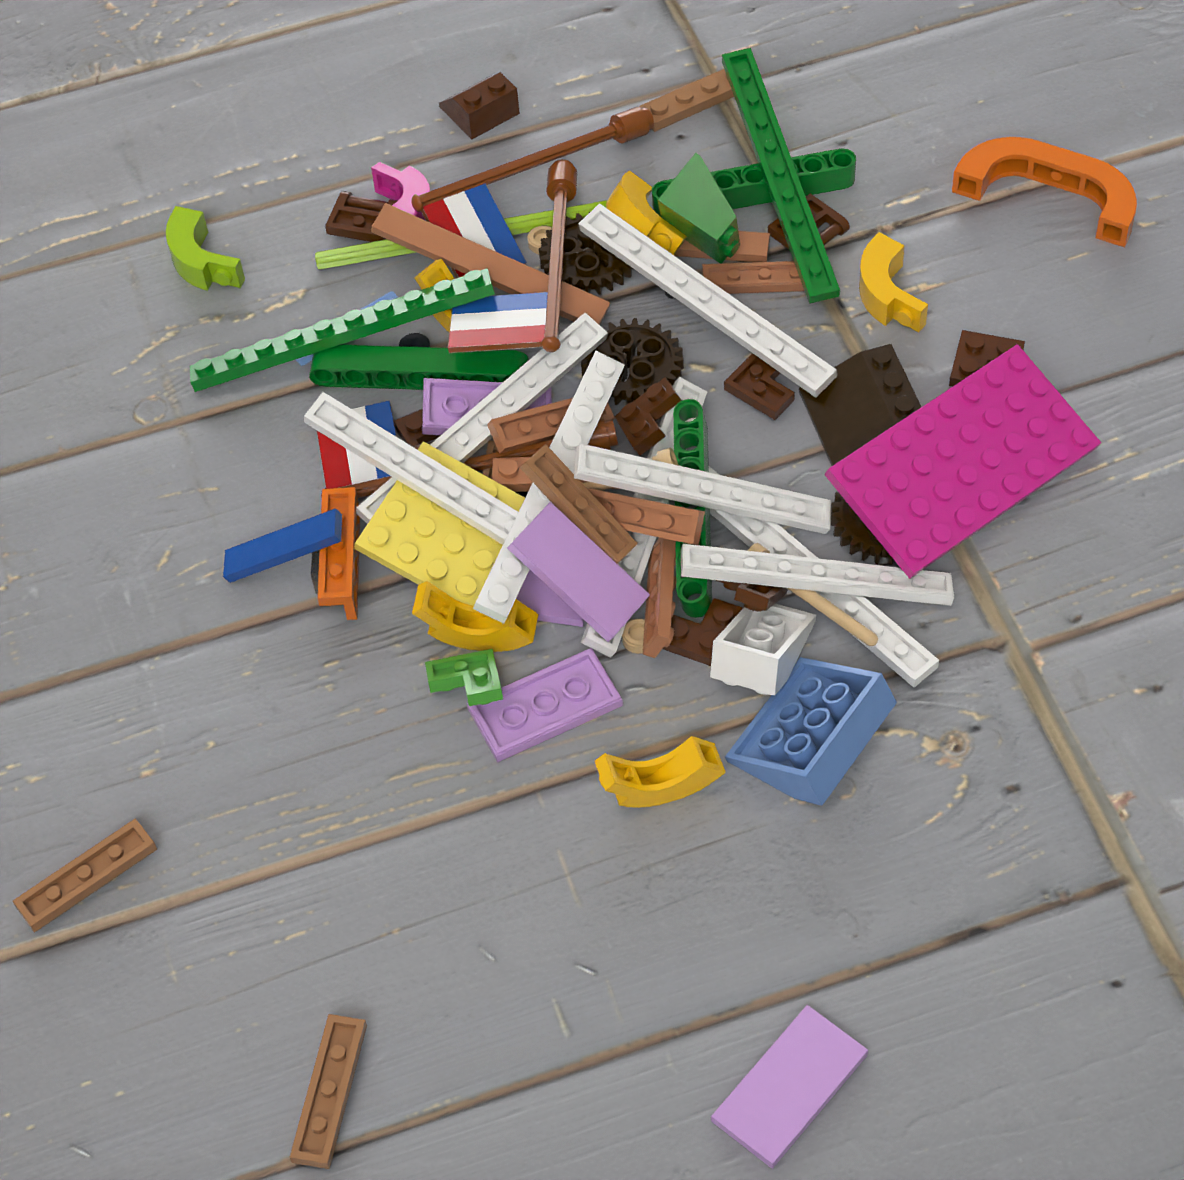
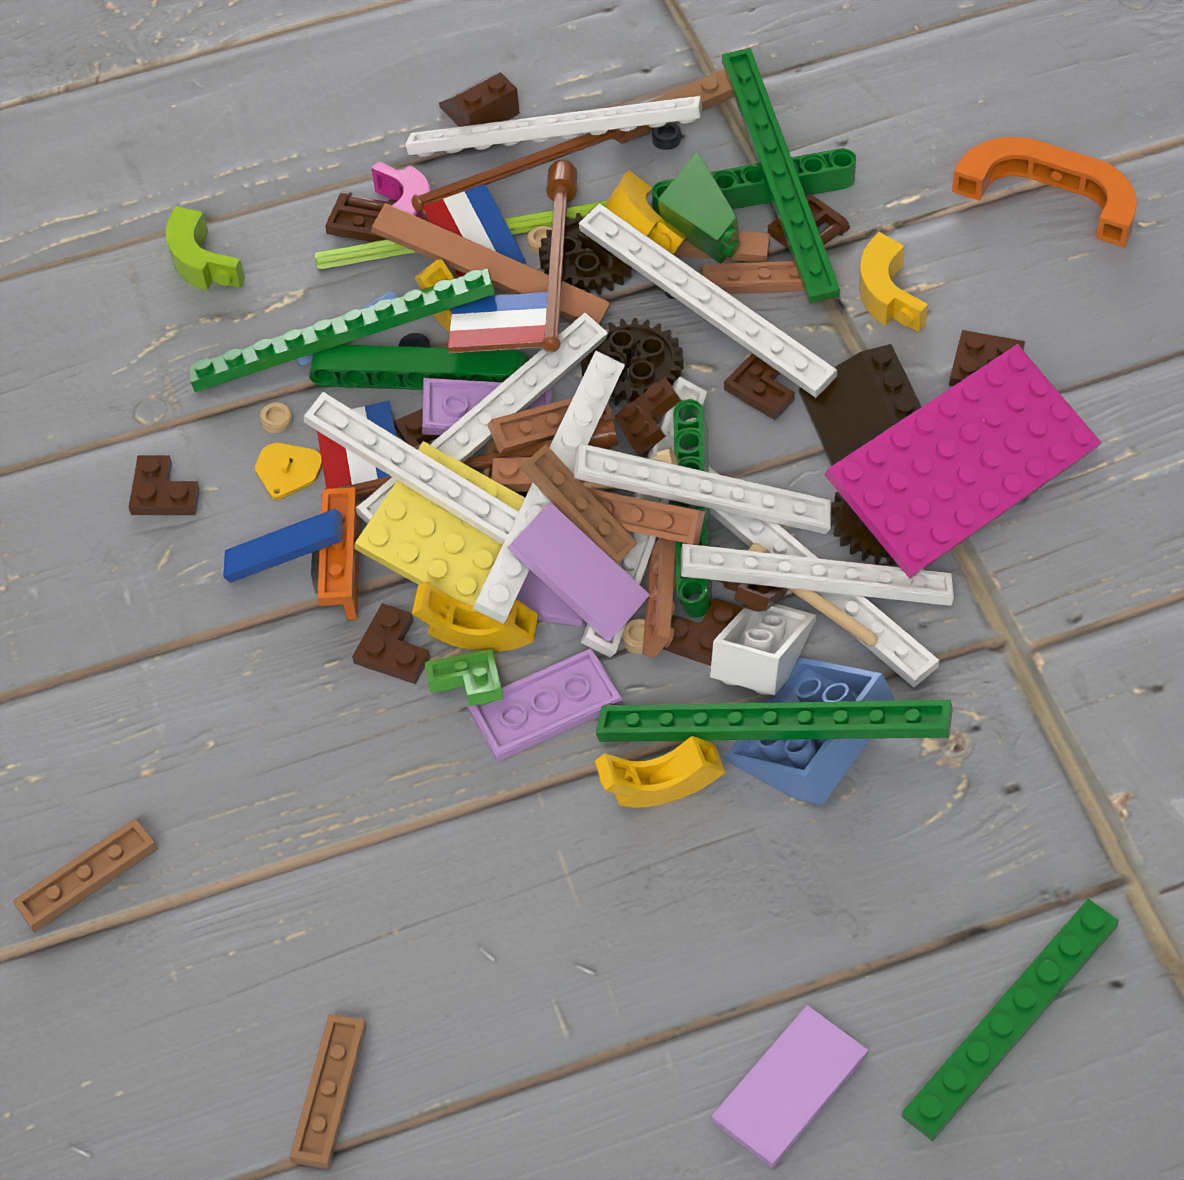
(155, 494): none -> reddish brown plate
(275, 417): none -> tan tile
(280, 475): none -> yellow piece
(384, 648): none -> reddish brown plate
(564, 125): none -> white plate
(666, 136): none -> black tile
(776, 721): none -> green plate
(1009, 1020): none -> green plate

